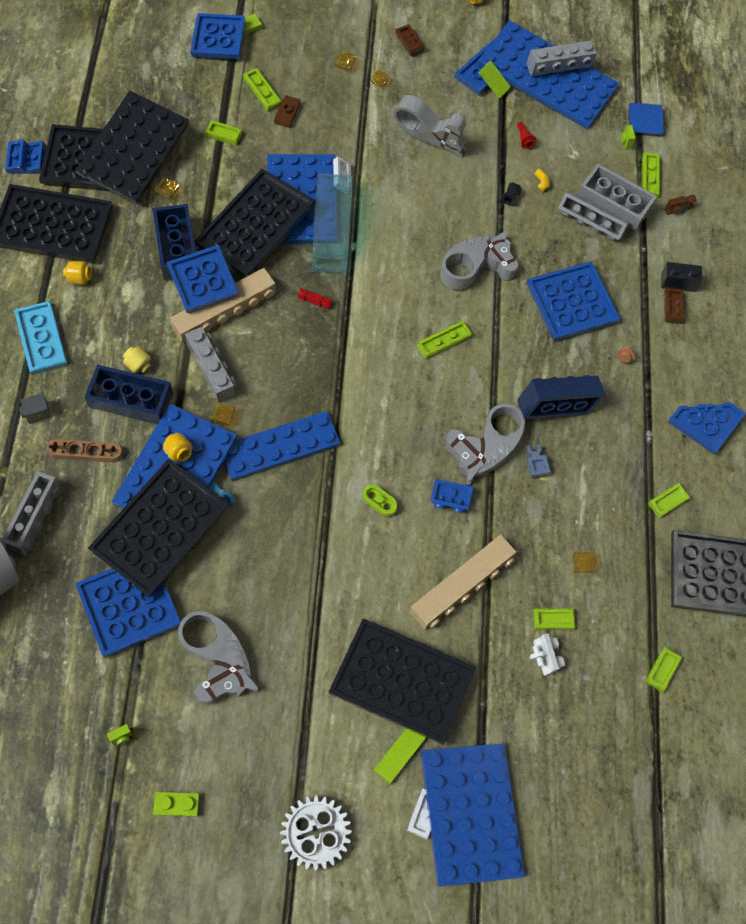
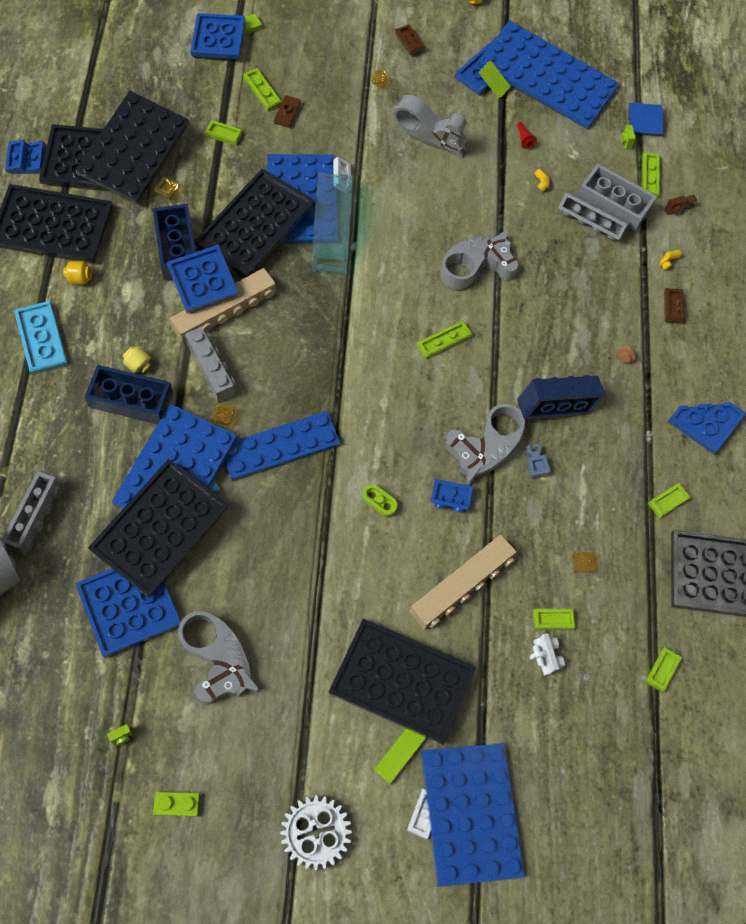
(35, 408): dark grey brick -> none
(85, 447): medium nougat beam -> none
(177, 447): yellow head -> none
(225, 496): dark azure tile -> none
(315, 298): red axle -> none
(345, 60): clear yellow plate -> none
(511, 194): black bush -> none
(561, 58): light grey brick -> none
(572, 301): blue plate -> none
(665, 261): none -> yellow arm
(681, 276): black brick -> none

